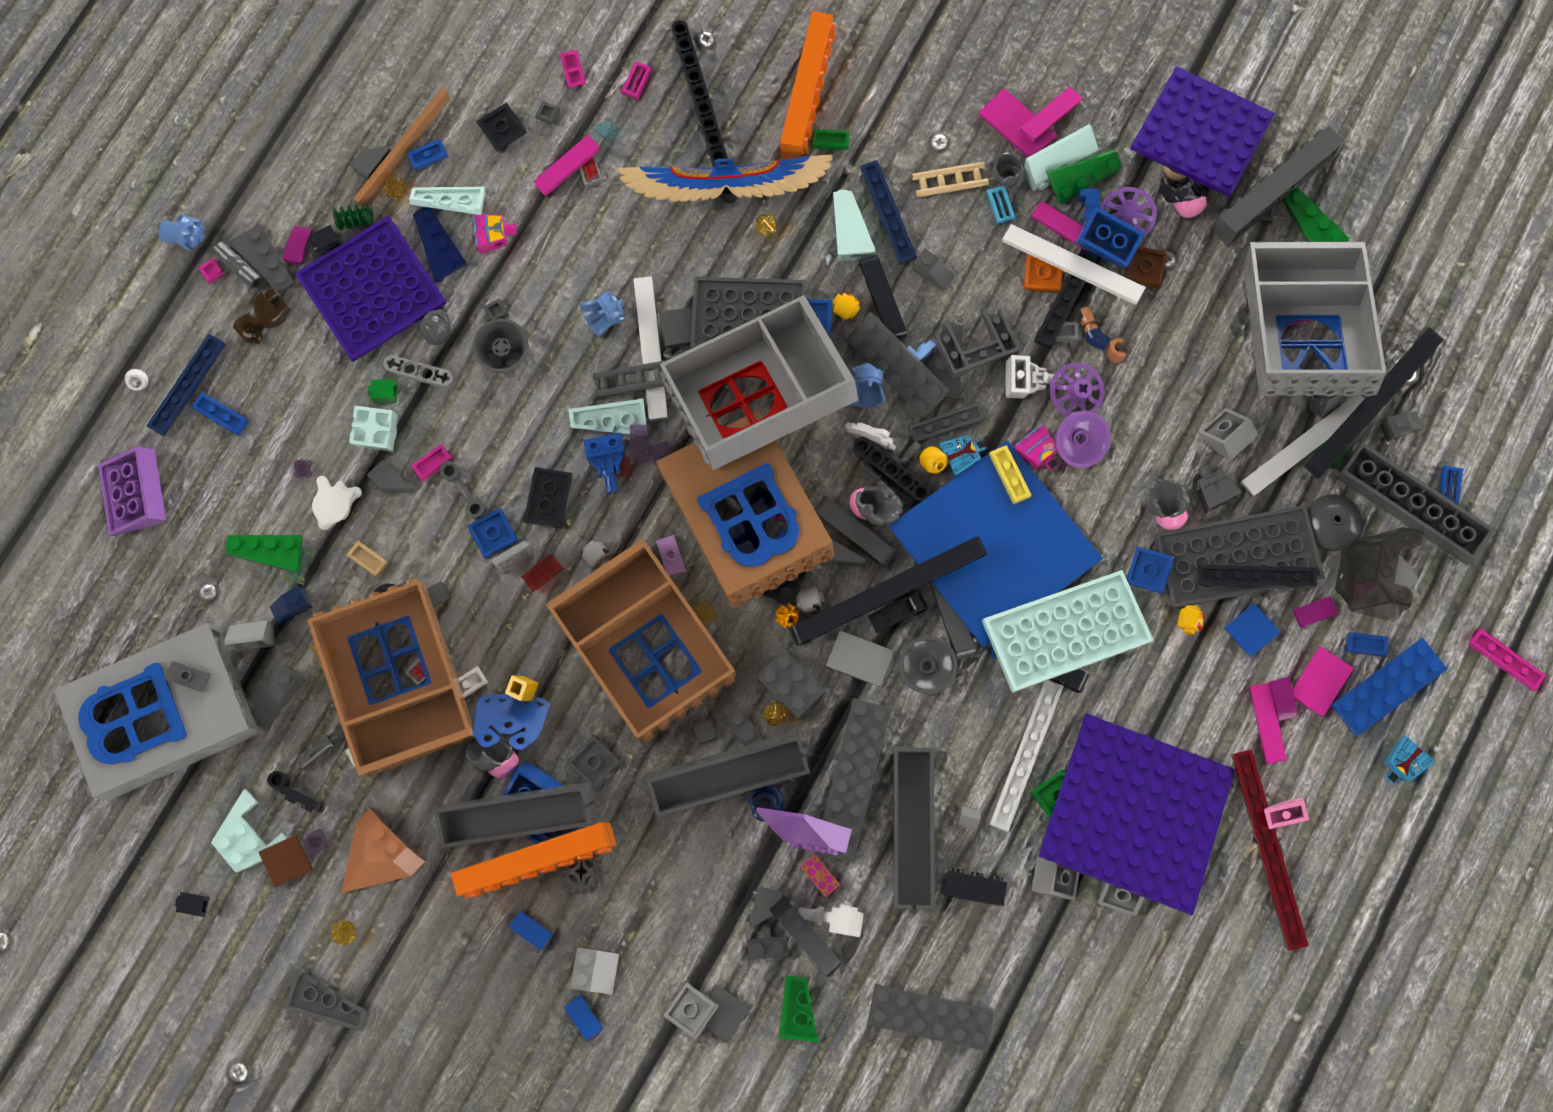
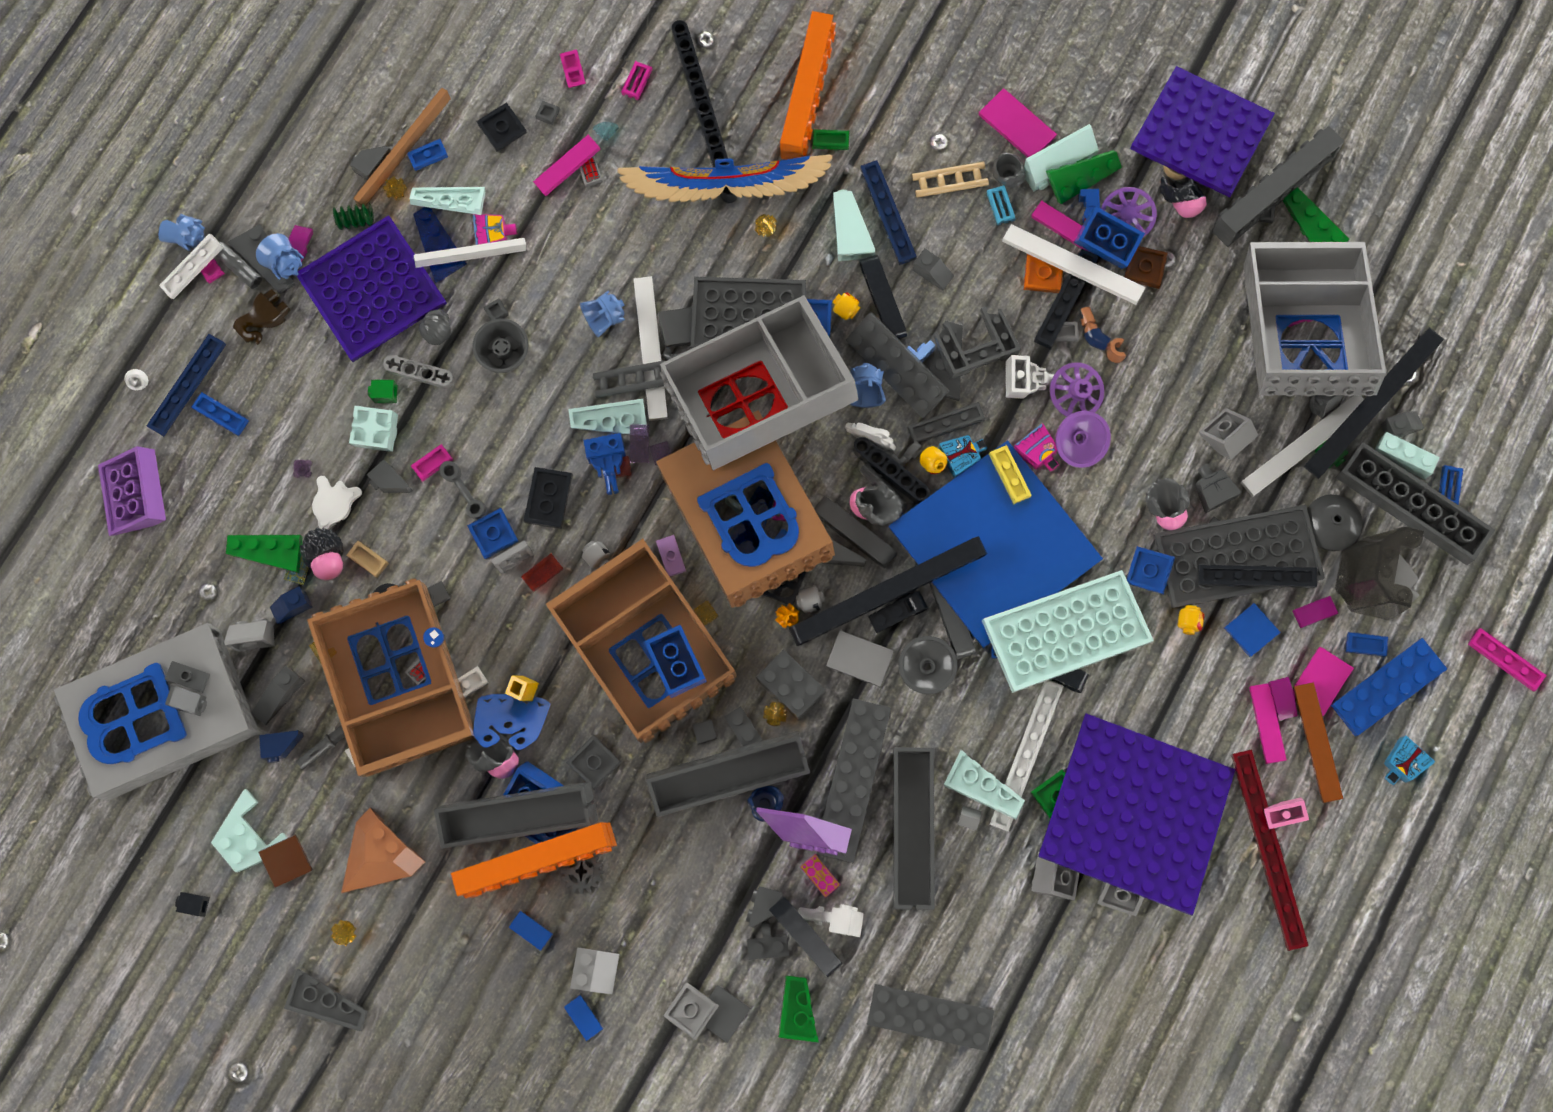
(186, 701): none -> slope
(191, 266): none -> white tile
(278, 255): none -> medium blue hat
(278, 745): none -> dark blue slope
(292, 795): black plate -> none
(315, 841): clear purple plate -> none
(323, 553): none -> hair
(325, 240): black brick -> none
(433, 637): none -> blue tile
(470, 252): none -> white tile
(675, 661): none -> blue brick
(975, 887): black brick -> none
(976, 783): none -> light aqua wing
(1051, 114): dark pink tile -> none
(1318, 742): none -> dark orange tile
(1407, 455): none -> light aqua brick

